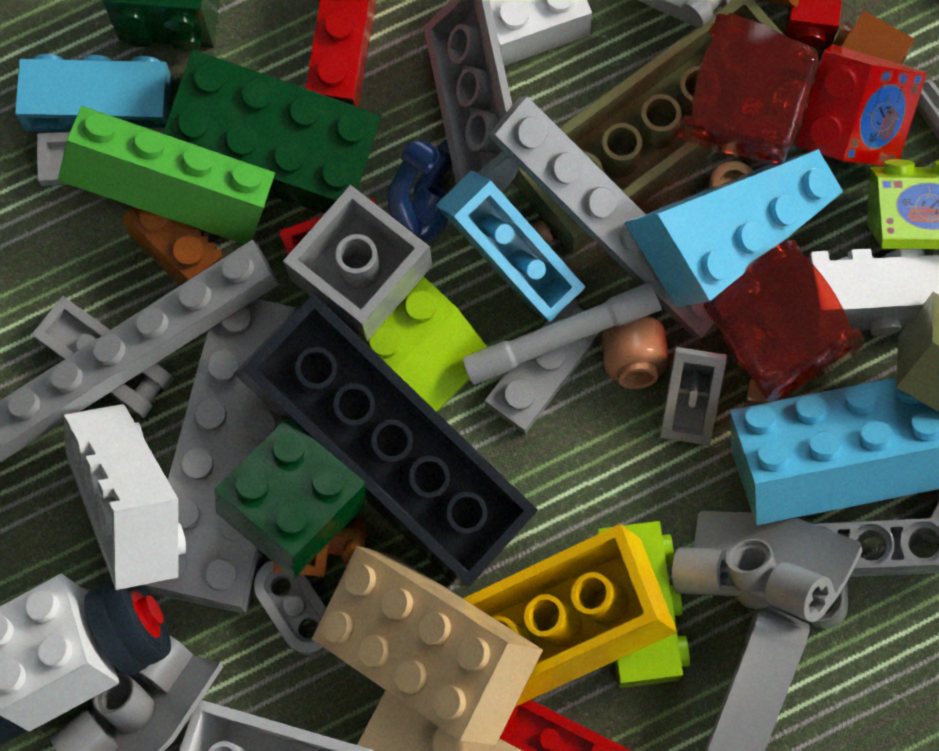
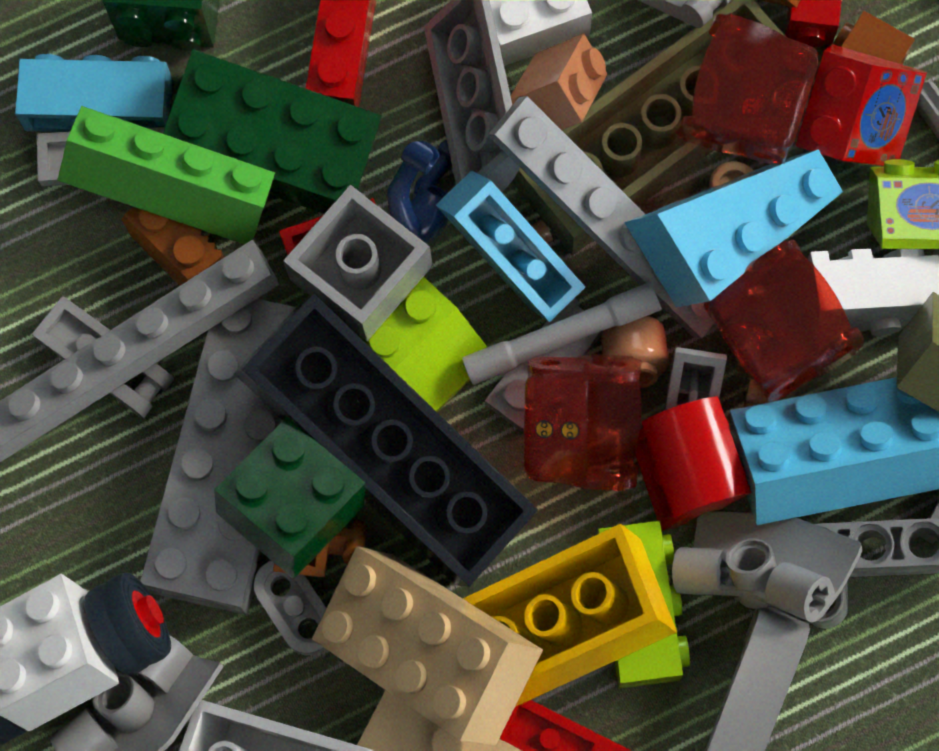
(124, 496): white wedge -> none
(563, 80): none -> nougat brick
(583, 421): none -> clear red piece
(690, 462): none -> red brick

